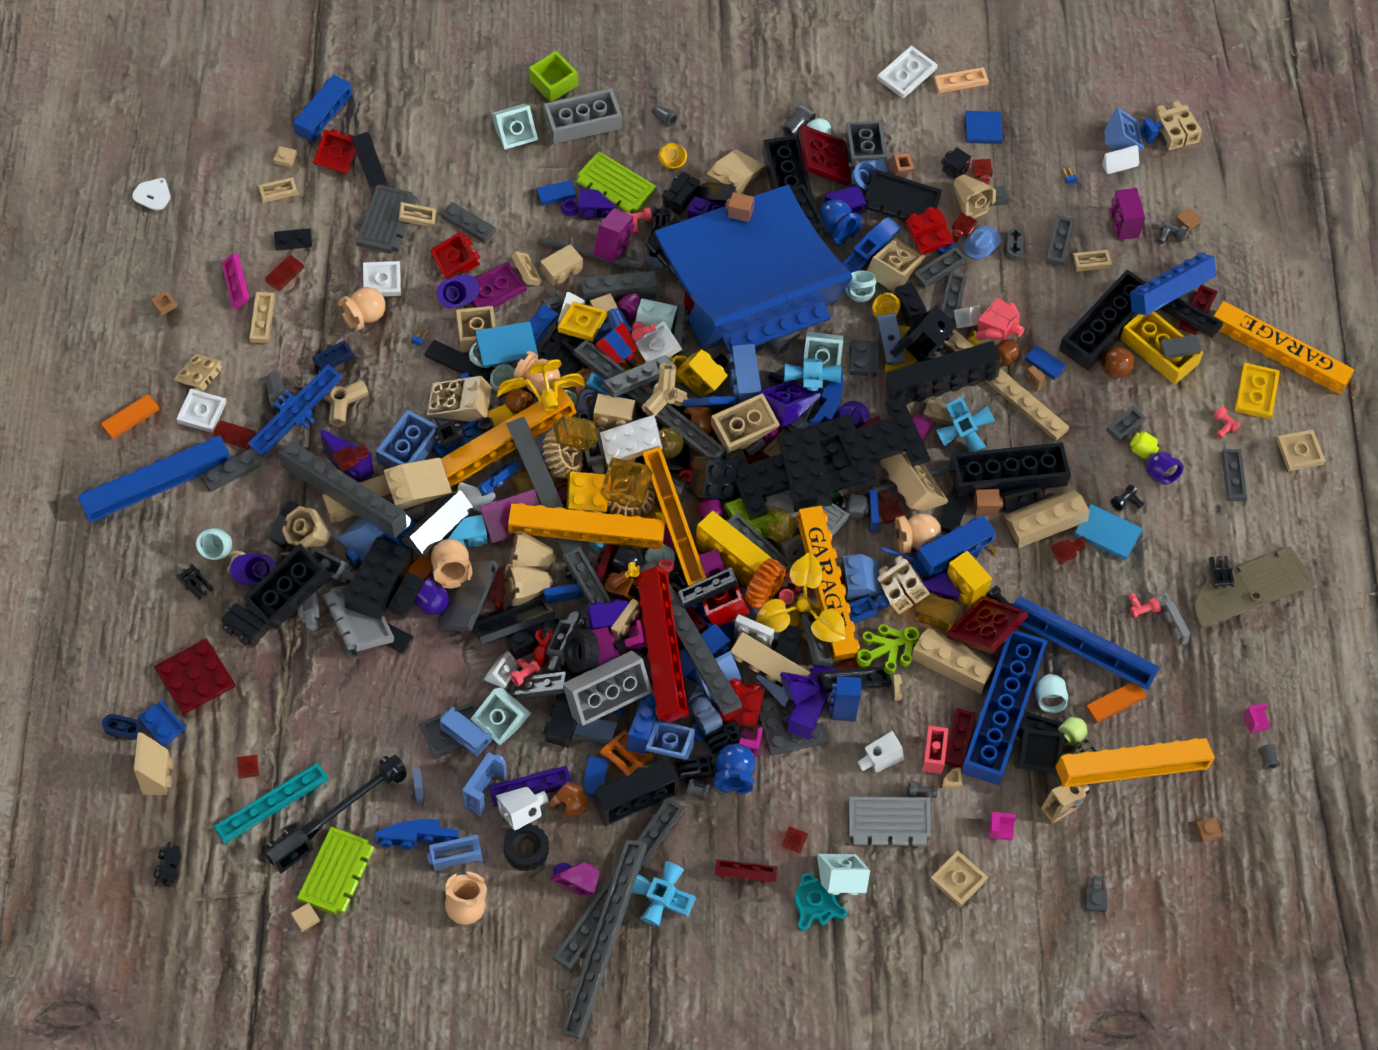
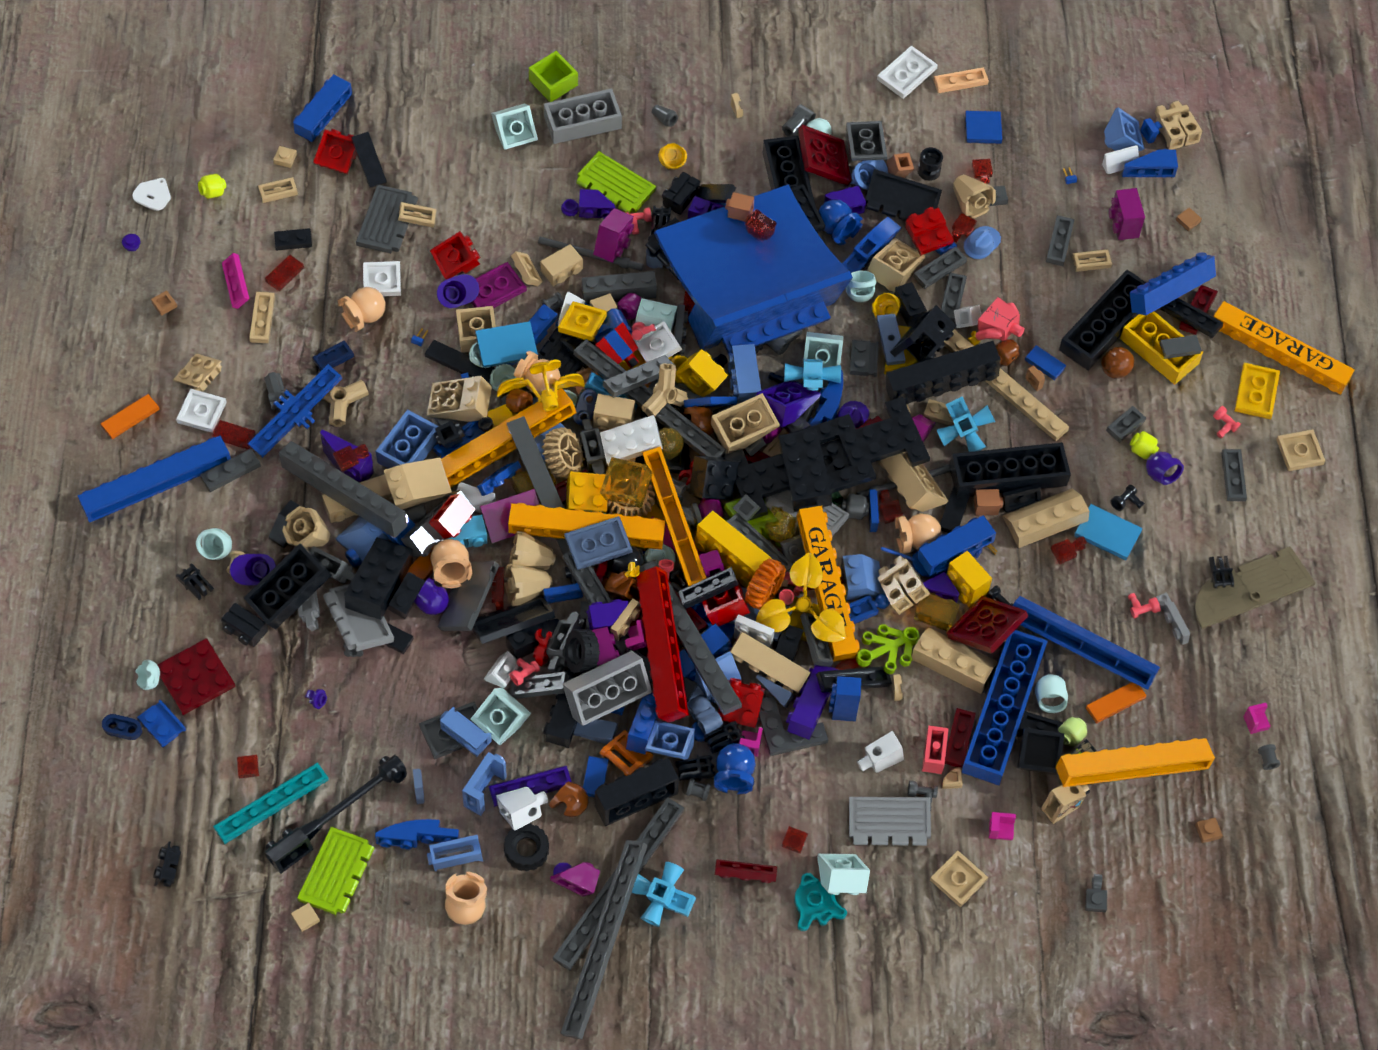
(131, 242): none -> dark purple plate
(148, 675): none -> light aqua hair
(152, 766): tan slope -> none
(211, 186): none -> neon yellow head
(317, 698): none -> dark purple plate
(452, 516): none -> brick
(468, 222): dark grey plate -> none
(556, 192): blue tile -> none
(575, 432): clear yellow brick -> none
(598, 543): none -> sand blue tile
(692, 515): none -> dark grey wheel
(735, 105): none -> tan tile
(735, 169): tan slope -> none
(746, 508): none -> dark grey plate
(760, 225): none -> clear red hair
(798, 686): dark purple slope -> none
(930, 164): none -> black wheel
(956, 163): black brick -> none
(1010, 243): dark grey beam -> none
(1155, 164): none -> blue slope
(1166, 228): dark grey piece -> none

